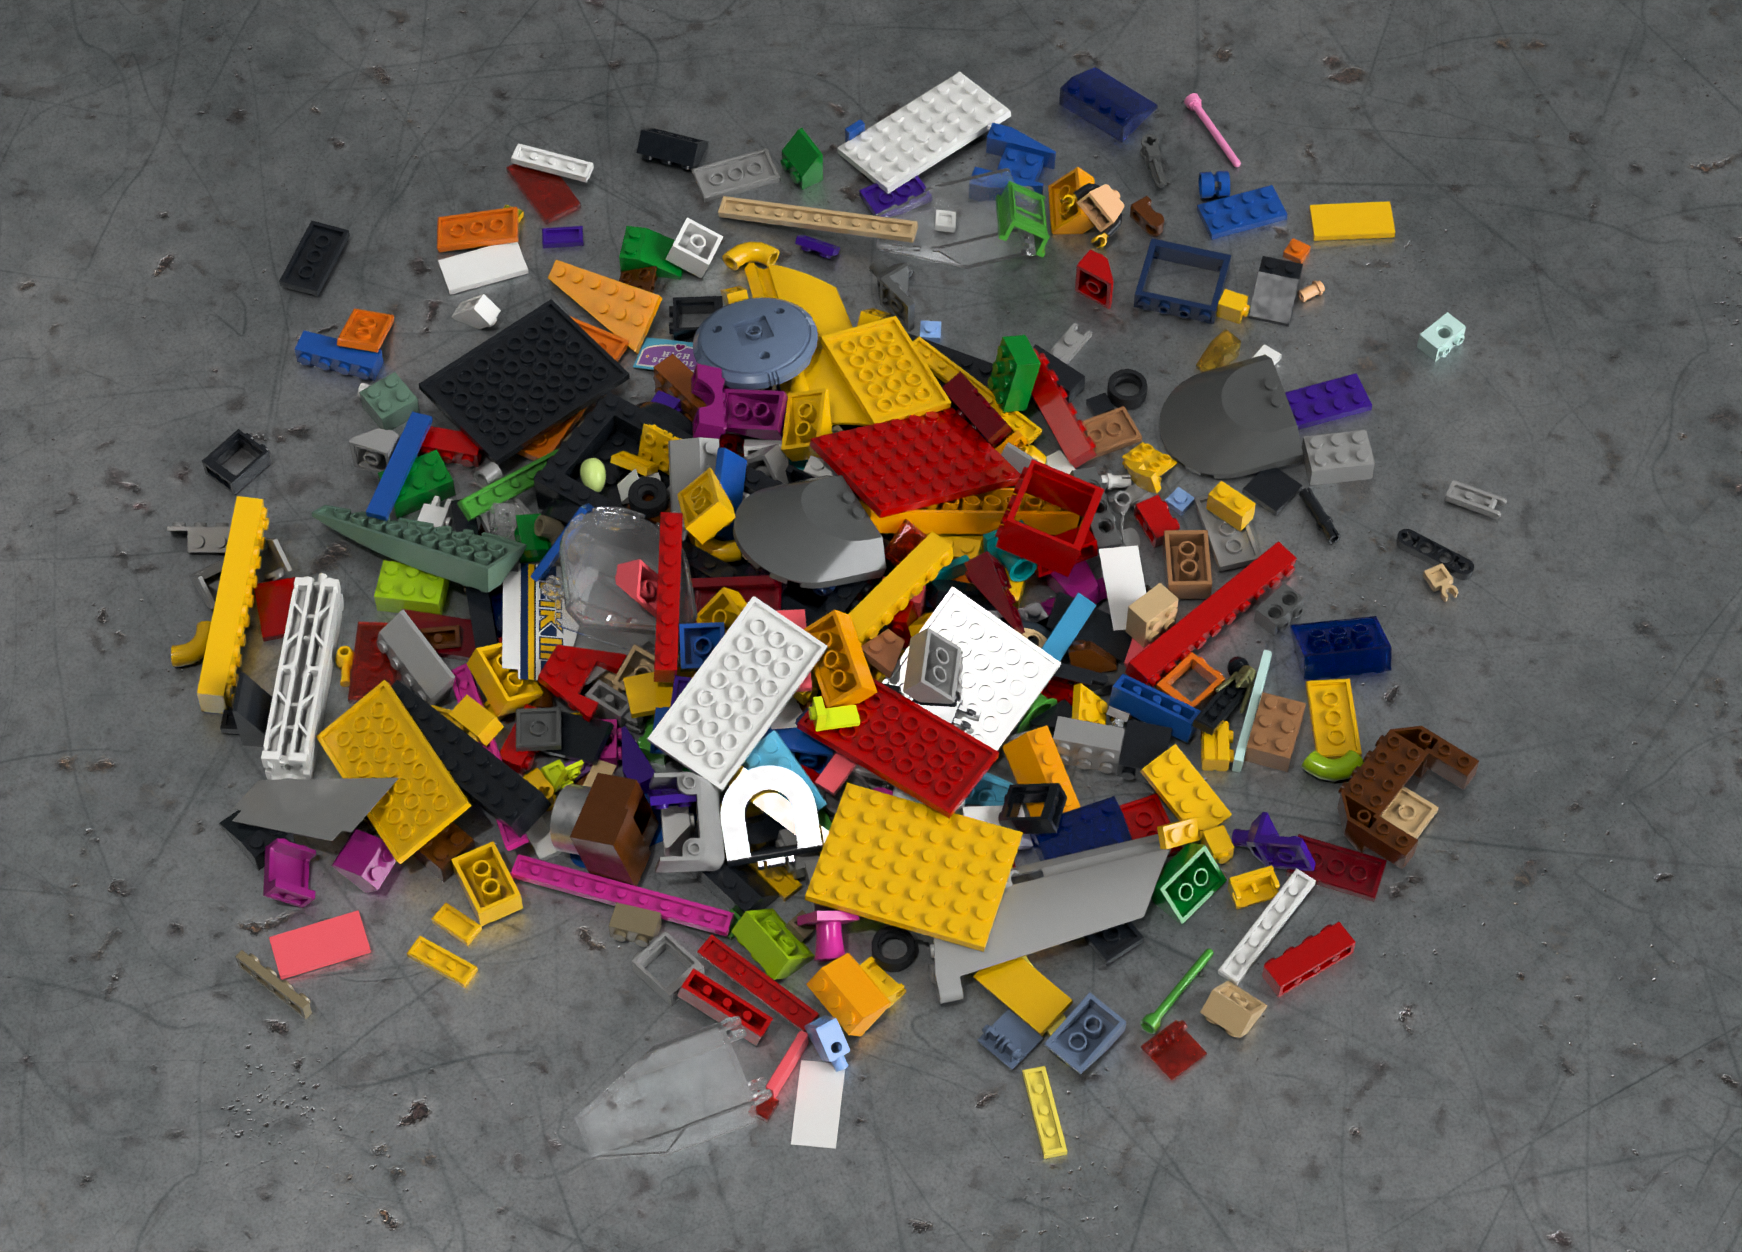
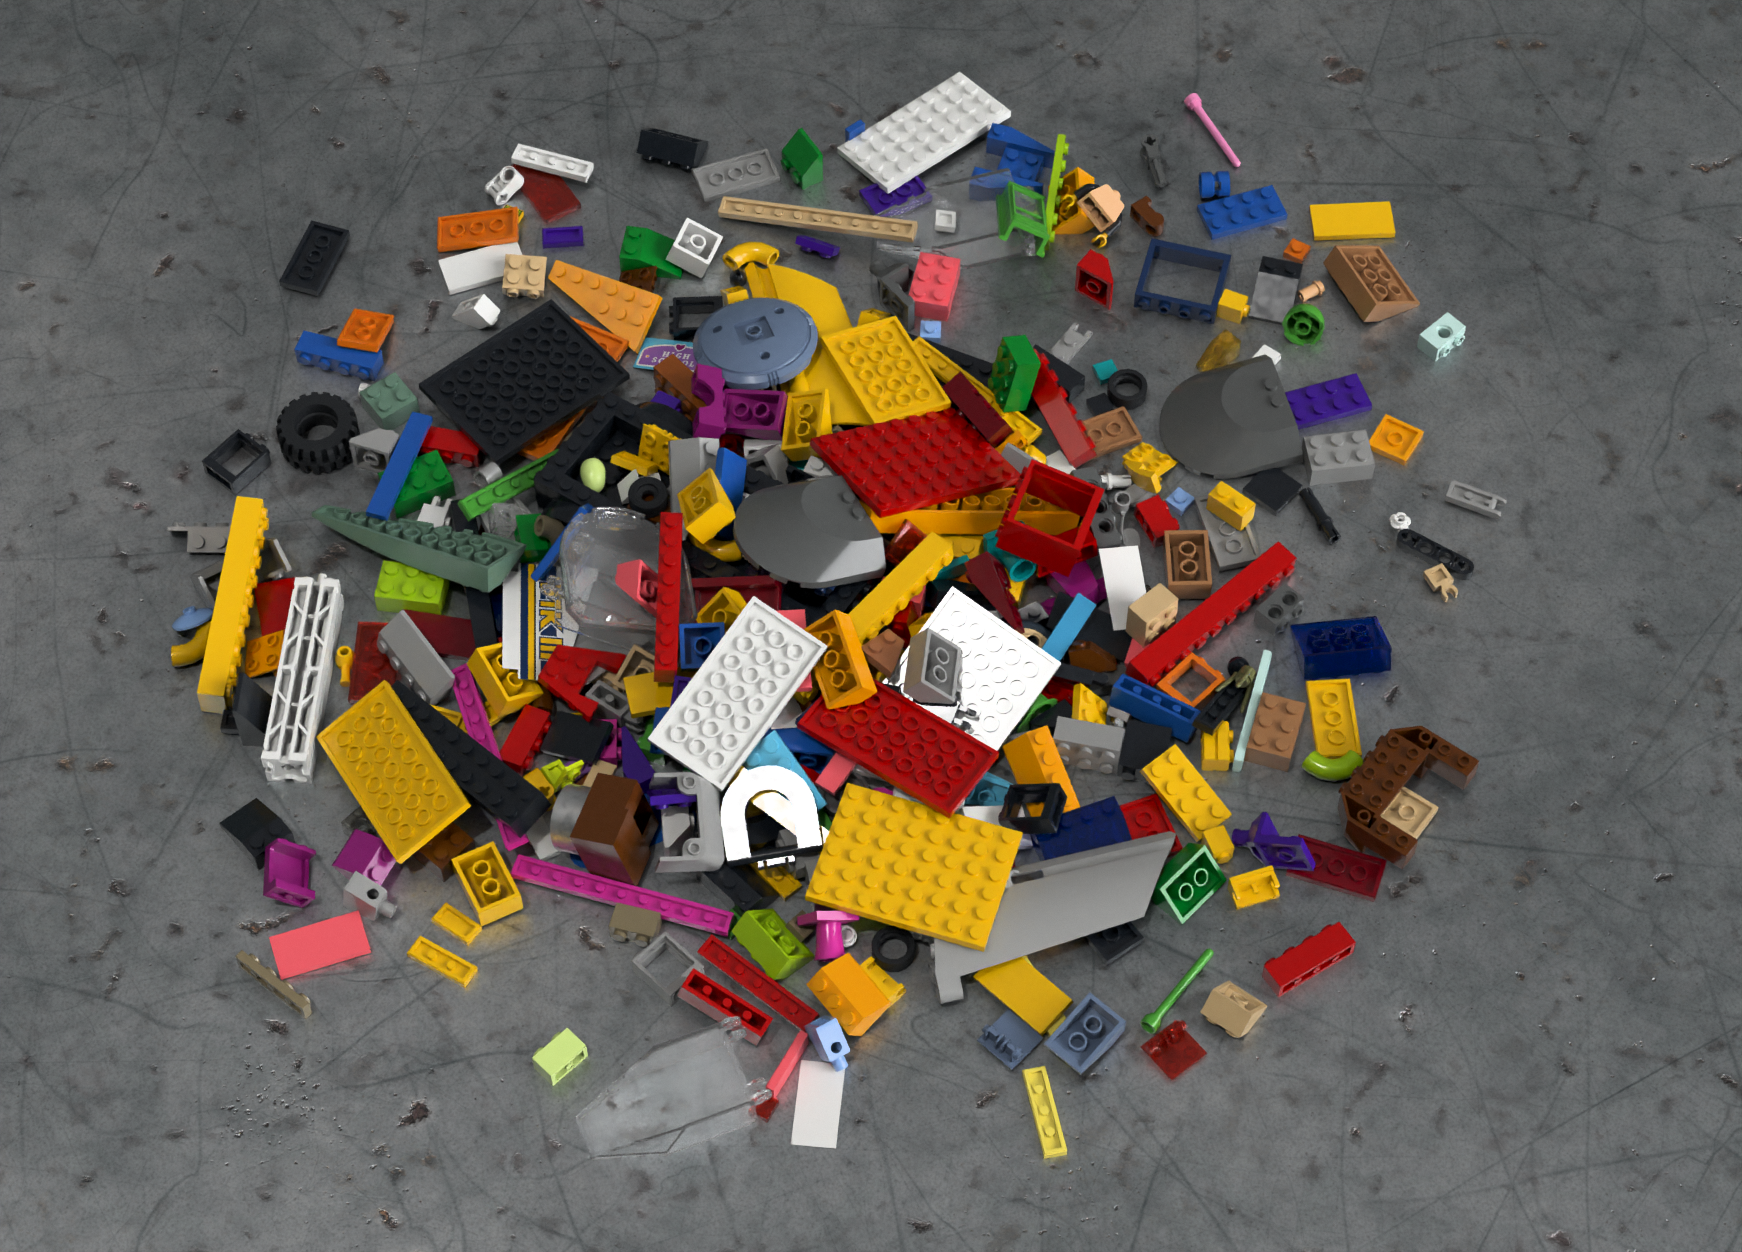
(192, 618): none -> light blue dish
(264, 654): none -> light orange hinge
(311, 412): none -> black tyre
(311, 805): light grey sticker -> none
(367, 897): none -> light grey torso
(443, 636): reddish brown slope -> none
(476, 720): yellow brick -> none
(504, 185): none -> white piece
(524, 276): none -> tan plate
(538, 729): dark grey tile -> none
(559, 1056): none -> yellowish green brick
(733, 278): none -> black hinge
(832, 717): neon yellow bracket -> none
(849, 936): none -> white plate
(934, 285): none -> coral brick
(1056, 184): none -> lime plate
(1104, 370): none -> teal tile
(1105, 103): clear blue slope -> none
(1178, 833): yellow plate -> none
(1266, 927): white tile -> none
(1303, 324): none -> bright green cylinder
(1369, 282): none -> medium nougat slope
(1395, 439): none -> light orange tile
(1397, 525): none -> white plate

